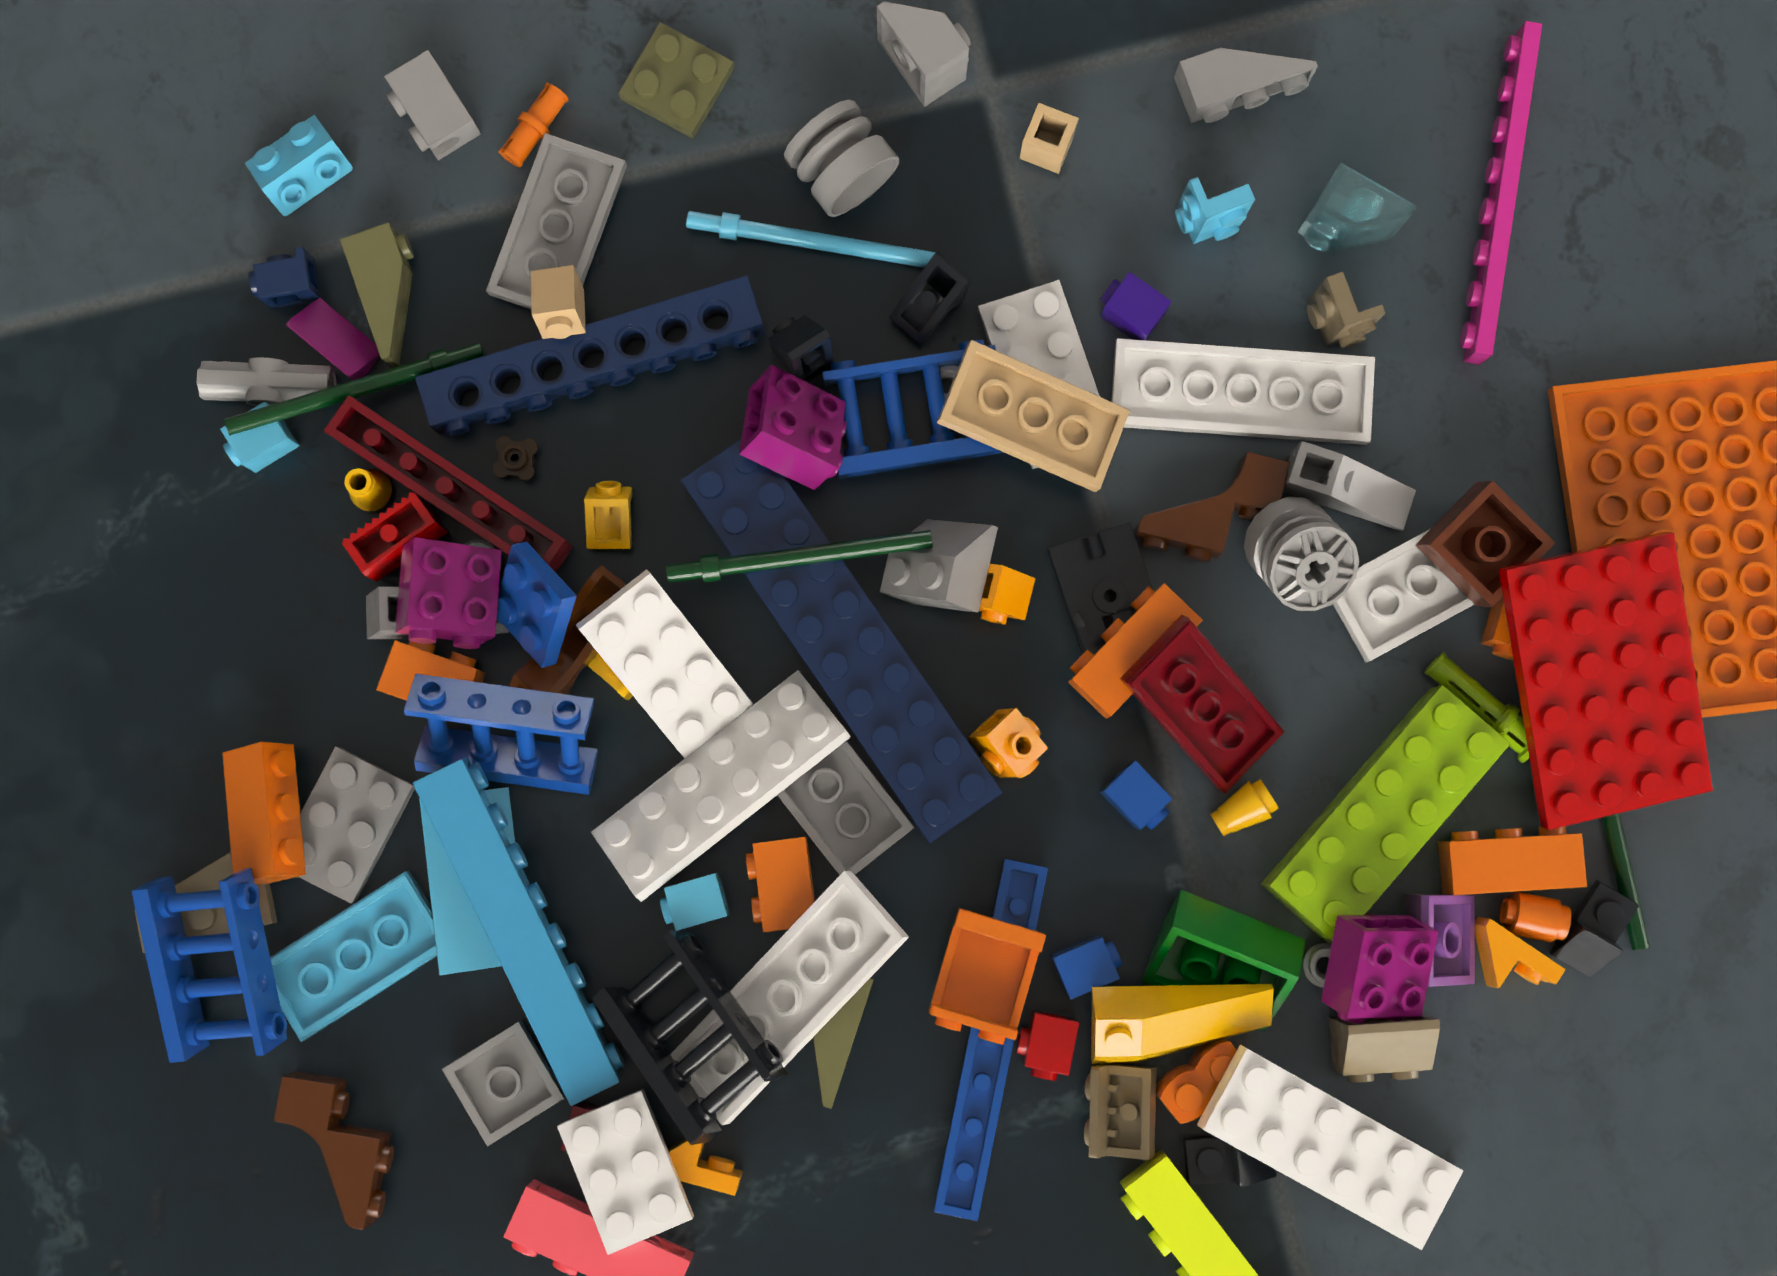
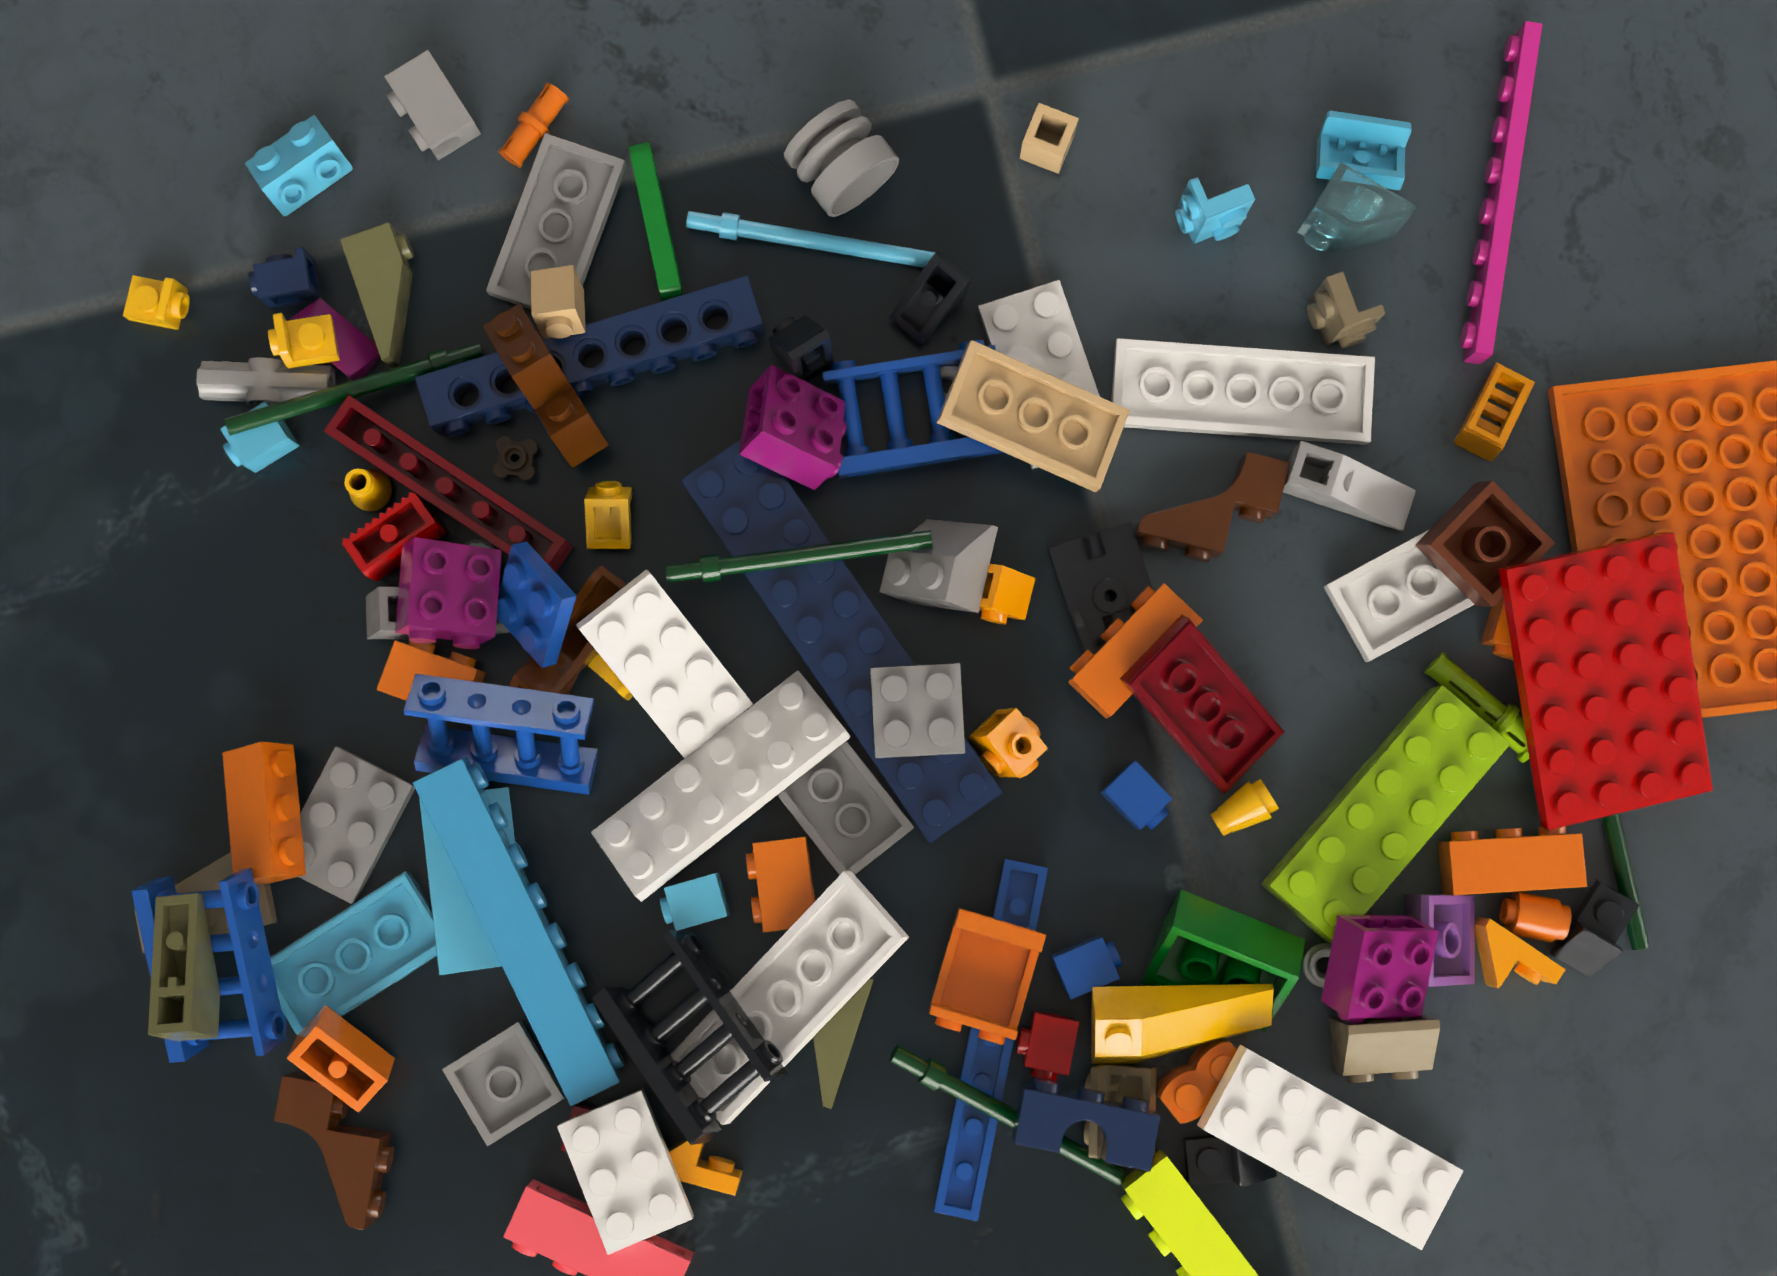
(156, 302): none -> yellow bracket
(183, 972): none -> olive slope
(304, 340): none -> yellow bracket
(341, 1058): none -> orange brick
(545, 385): none -> reddish brown arch
(655, 220): none -> green beam
(676, 80): olive plate -> none
(917, 710): none -> light grey plate
(924, 48): light grey slope -> none
(935, 1076): none -> dark green bar
(1126, 1127): none -> dark blue arch
(1133, 307): dark purple brick -> none
(1234, 78): light grey slope -> none
(1301, 554): light grey wheel -> none
(1364, 144): none -> medium azure bracket
(1481, 435): none -> light orange slope

